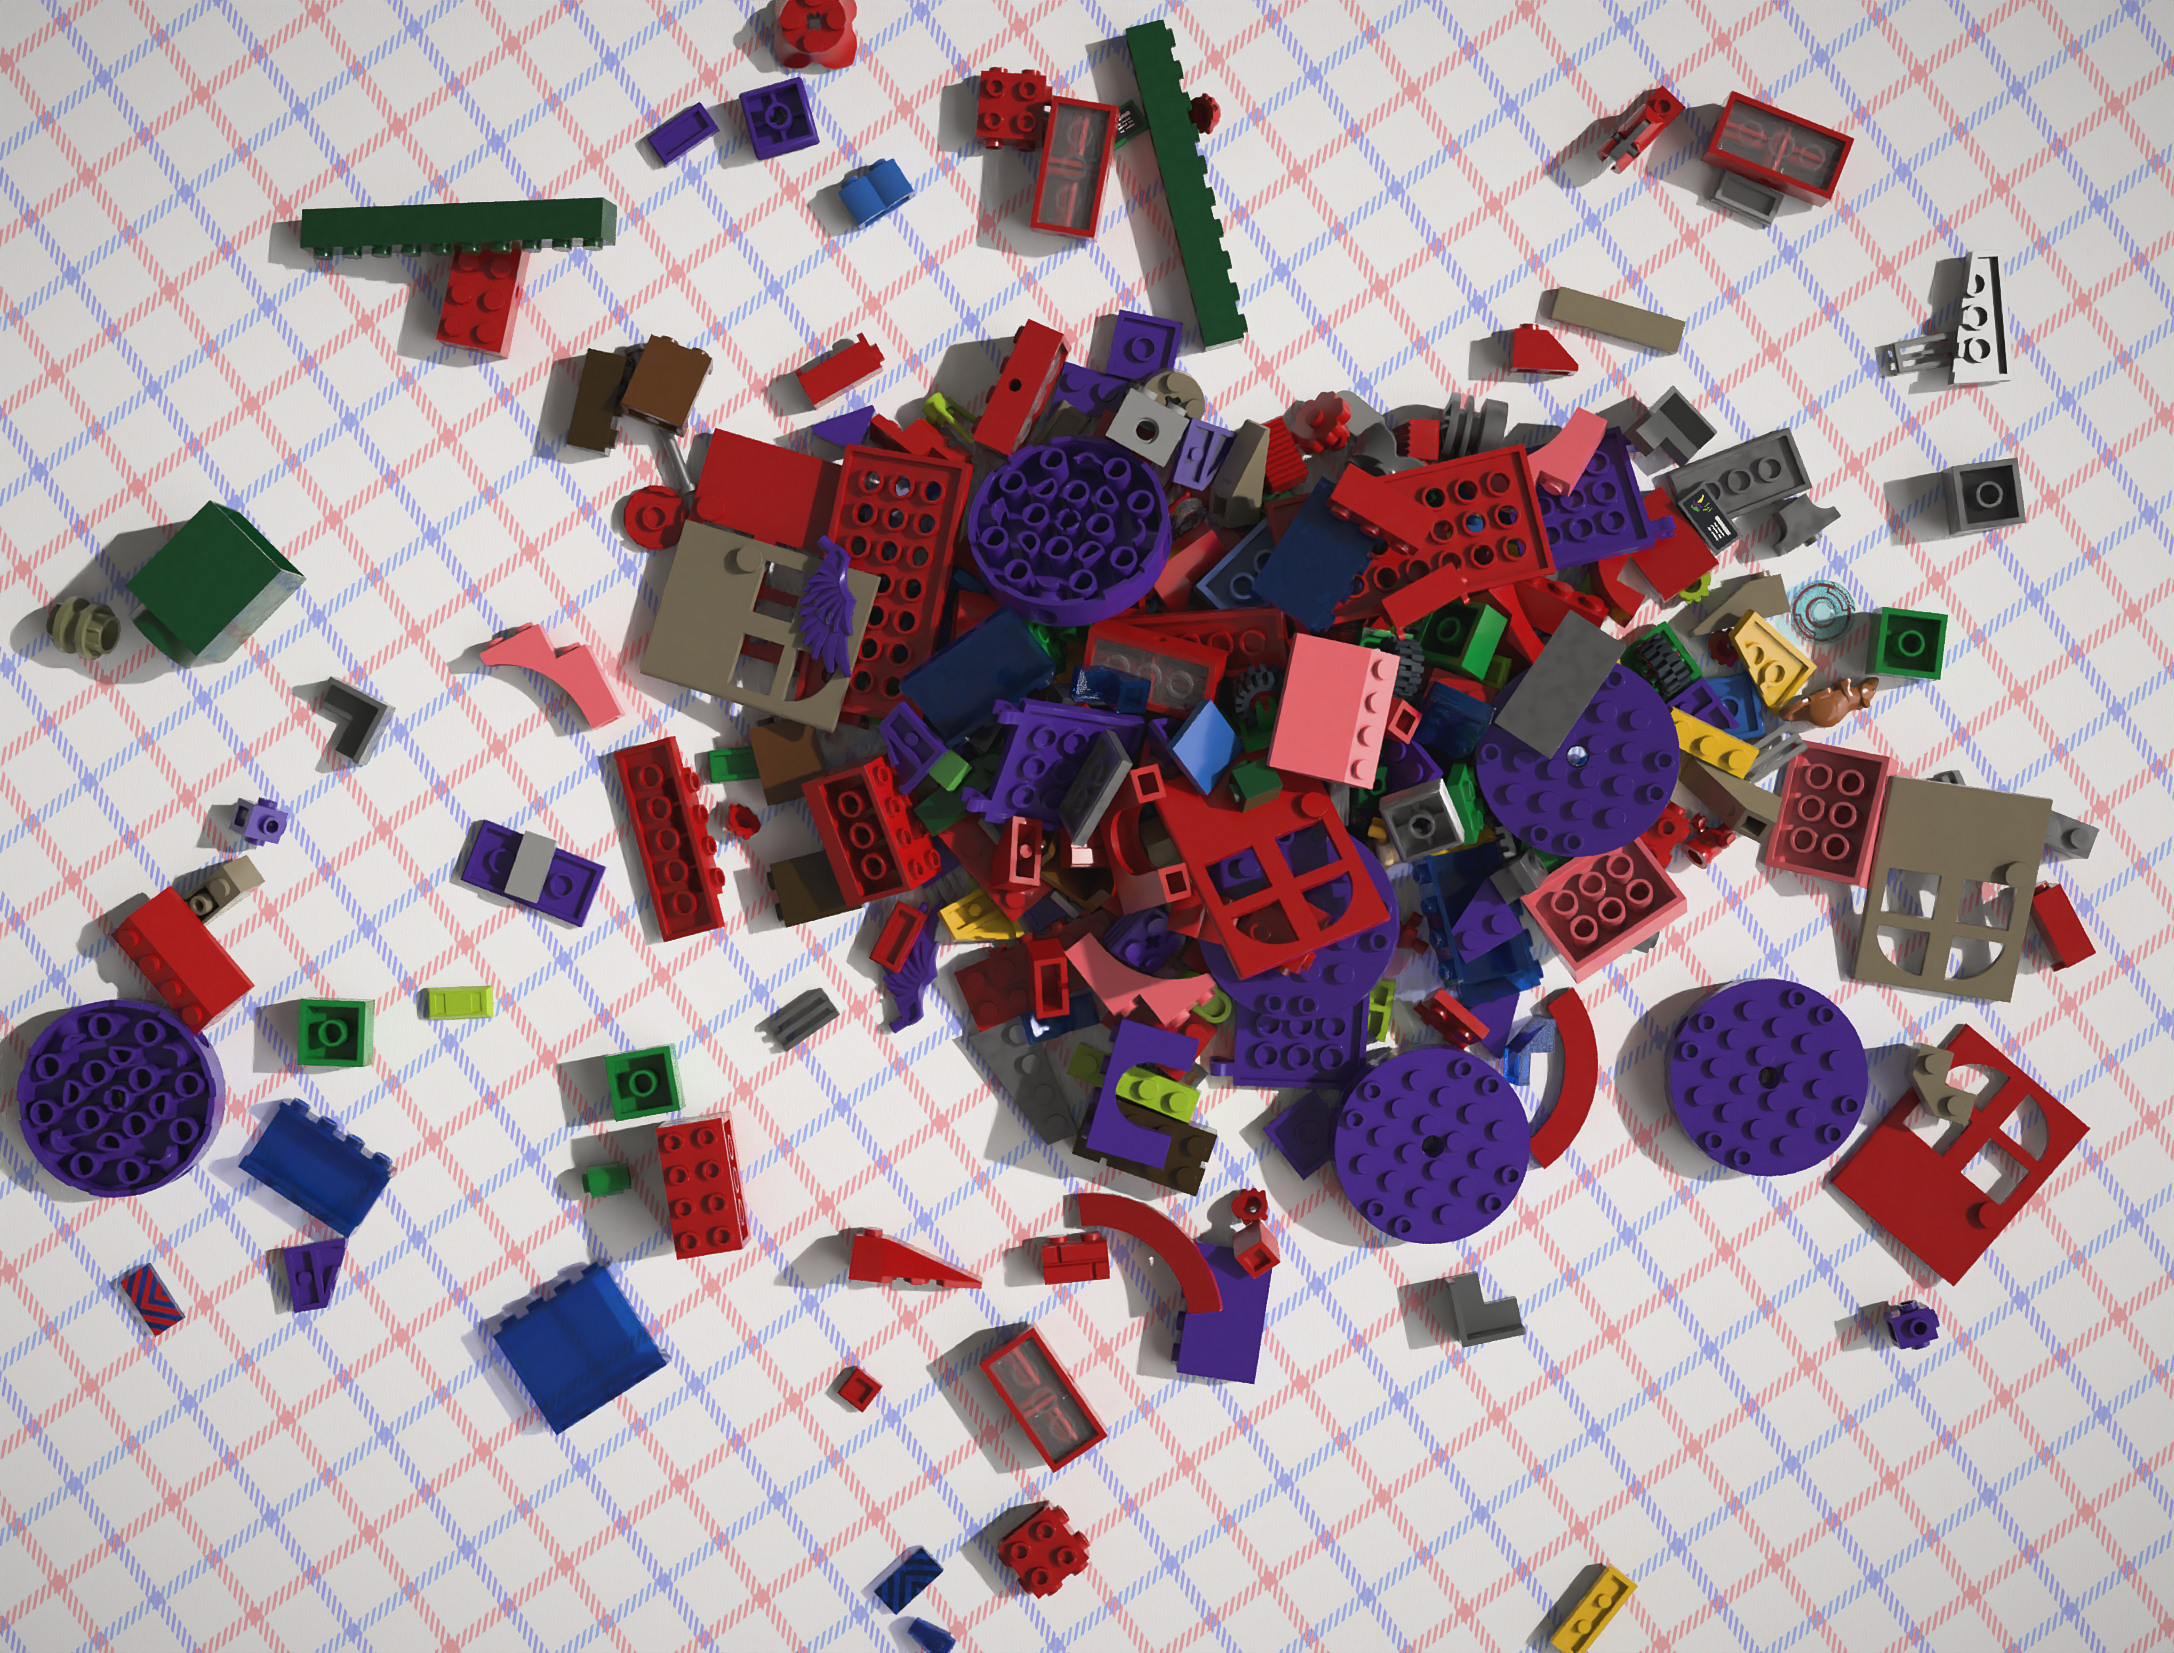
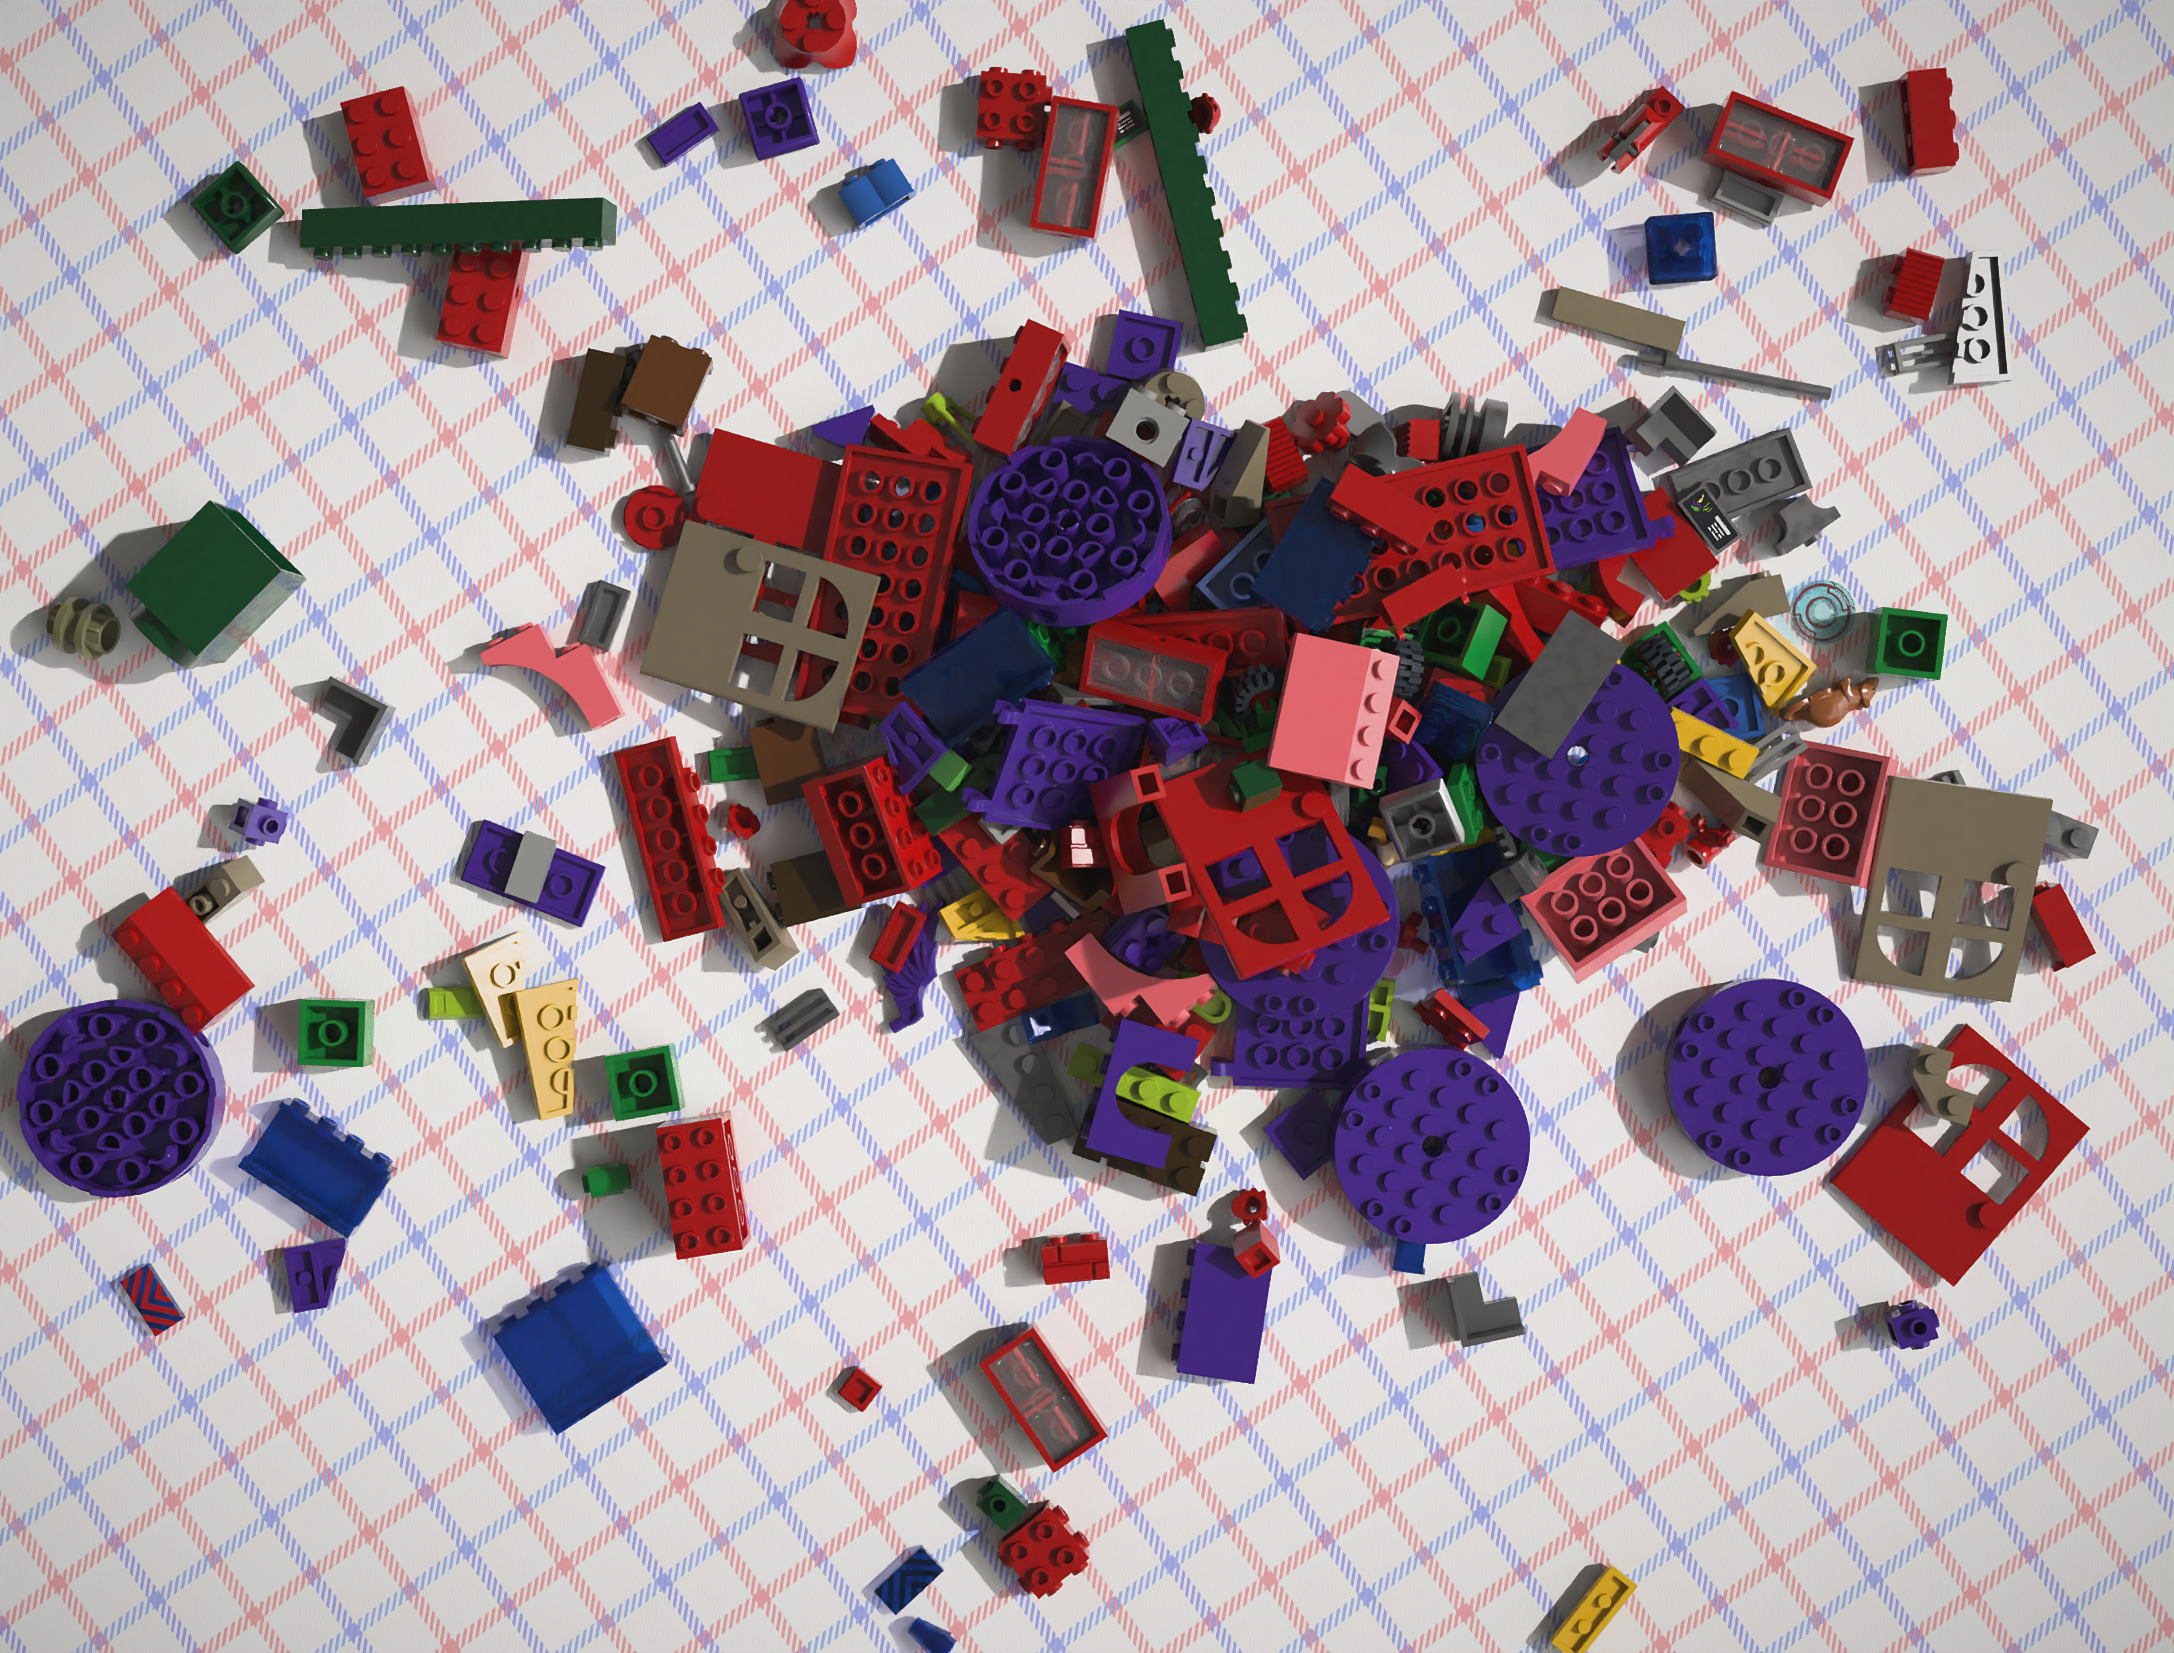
(217, 209): none -> dark green brick
(388, 145): none -> red brick
(495, 975): none -> wing
(548, 1033): none -> yellow wing
(604, 616): none -> flat silver tile
(757, 922): none -> dark tan slope
(829, 609): dark purple animal -> none
(842, 372): red brick -> none
(885, 1257): red wedge -> none
(1001, 1502): none -> dark green brick
(1018, 855): red slope -> none
(1047, 978): red piece -> none
(1094, 787): flat silver tile -> none
(1114, 687): clear blue slope -> none
(1163, 1236): red tile -> none
(1204, 747): blue tile -> none
(1407, 1257): none -> clear blue panel
(1534, 1037): clear blue slope -> none
(1538, 353): red slope -> none
(1577, 1083): red tile -> none
(1672, 362): none -> flat silver bar
(1694, 232): none -> clear blue brick
(1912, 286): none -> red brick
(1928, 121): none -> red brick
(1983, 496): flat silver brick -> none

